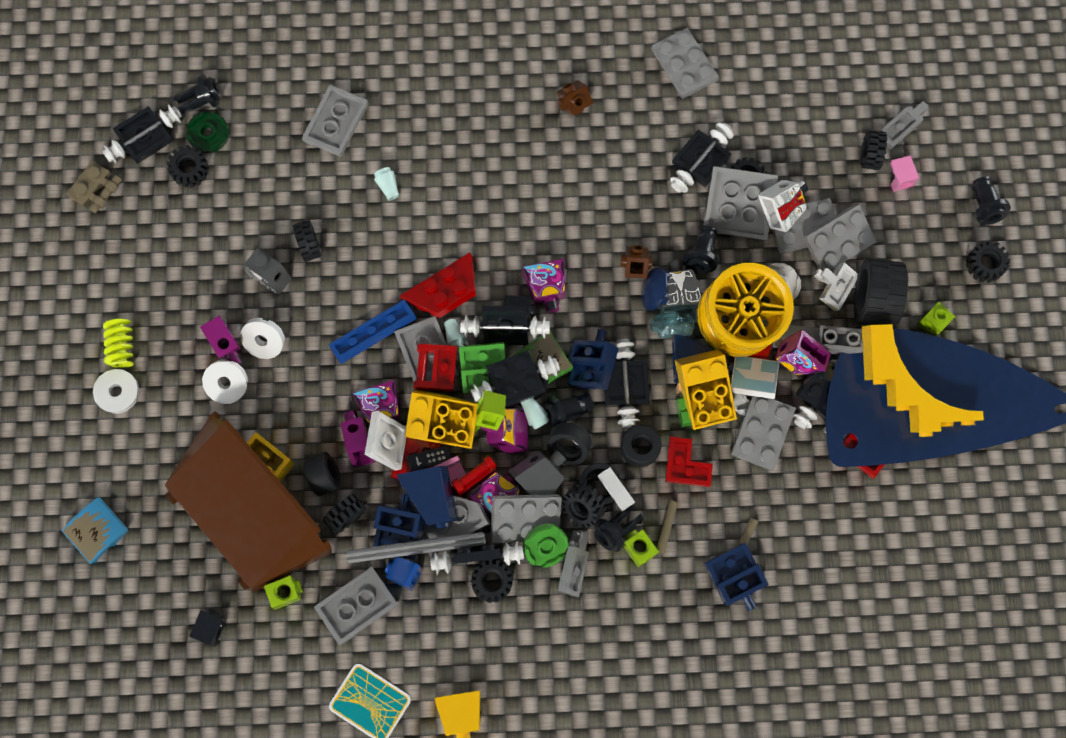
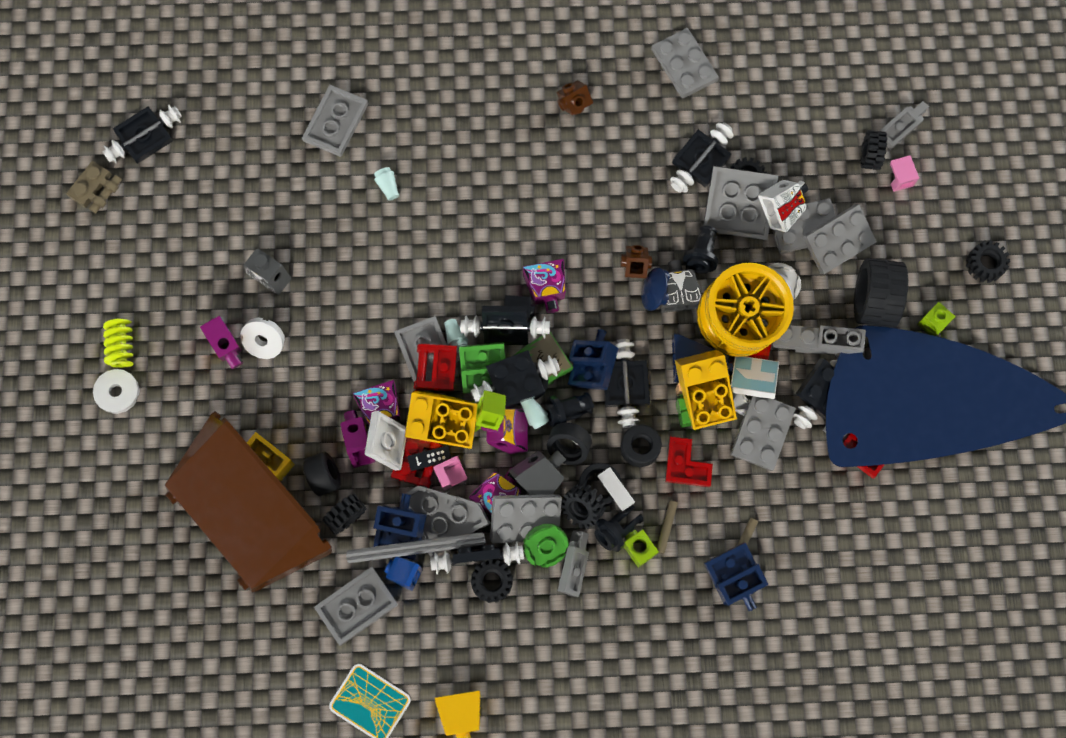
(95, 530): slope -> none
(182, 156): black tyre -> none
(206, 91): black piece -> none
(208, 627): black brick -> none
(210, 143): dark green tile -> none
(222, 393): white tile -> none
(273, 592): lime brick -> none
(307, 240): black tyre -> none
(372, 331): blue plate -> none
(431, 494): dark blue slope -> none
(445, 288): red wing -> none
(474, 477): red plate -> none
(671, 323): clear light blue plate -> none
(802, 354): magenta torso -> none
(838, 285): white plate -> none
(885, 366): yellow arch -> none
(991, 207): black piece -> none

